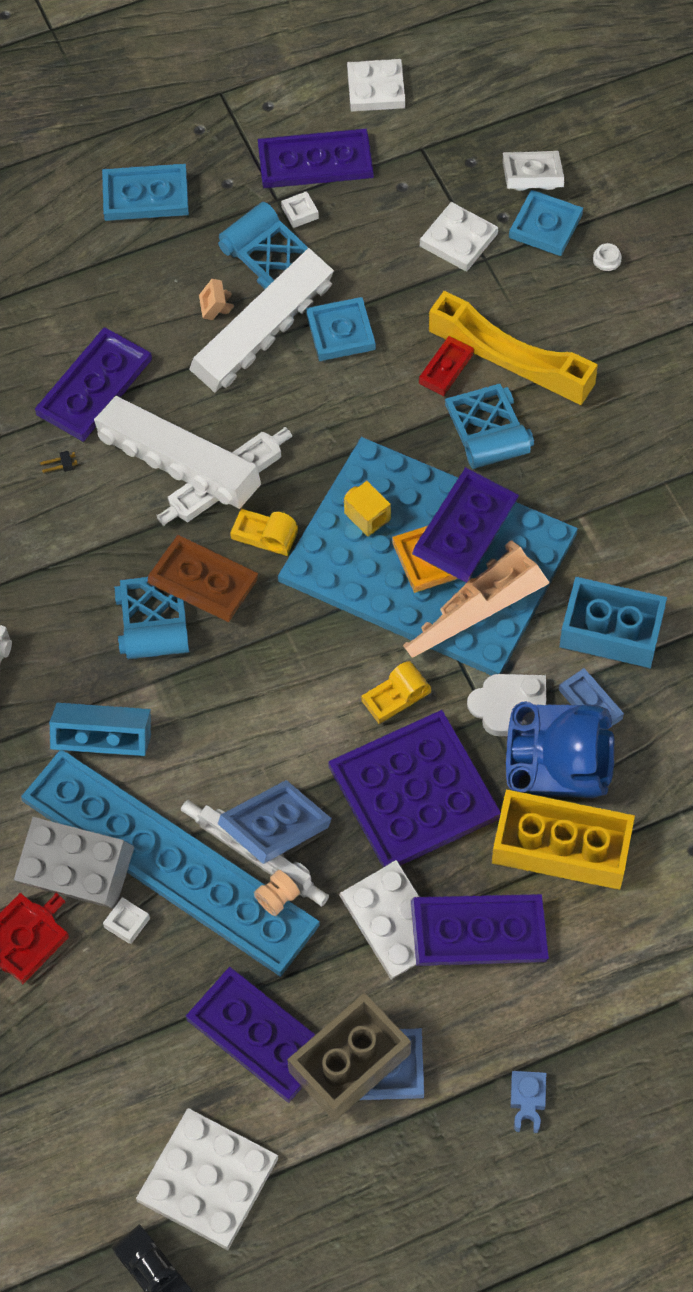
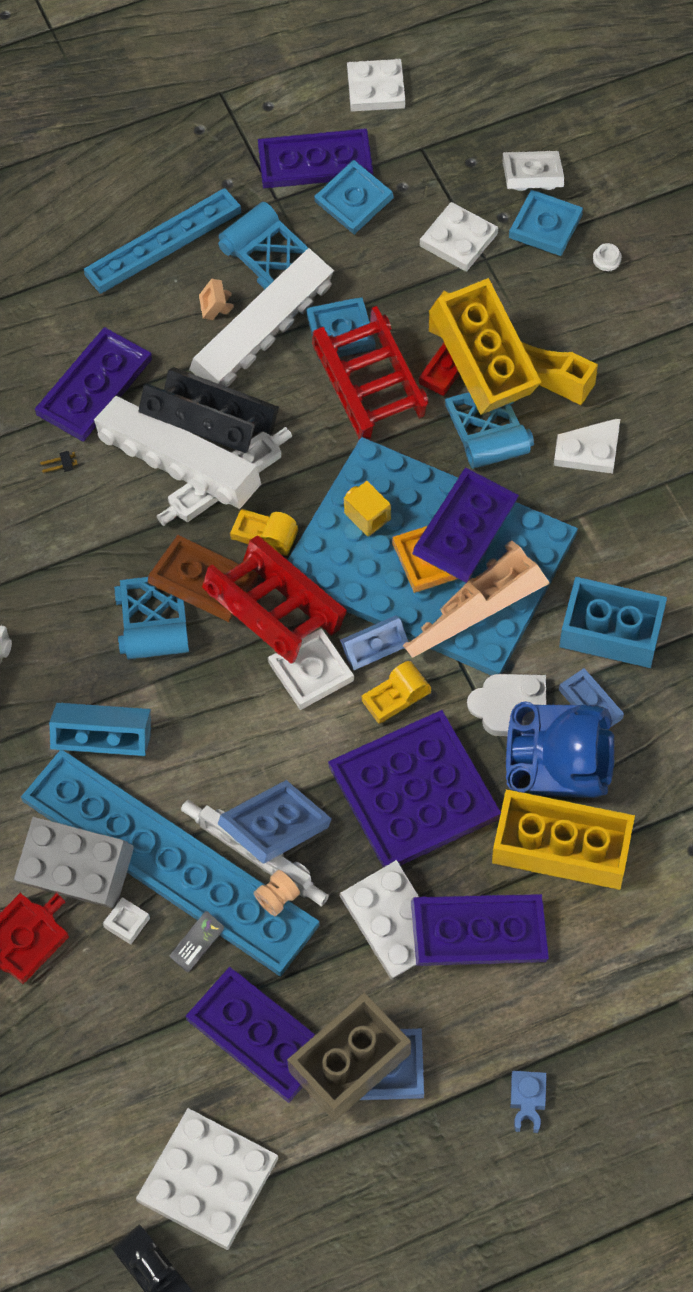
(145, 192): dark azure plate -> none
(162, 240): none -> dark azure plate
(197, 941): none -> sticker
(208, 409): none -> black fence
(290, 582): none -> red fence
(300, 209): white plate -> none
(315, 672): none -> white plate
(352, 395): none -> red fence
(354, 197): none -> dark azure plate
(374, 642): none -> medium blue plate
(484, 346): none -> yellow brick
(589, 447): none -> white wing

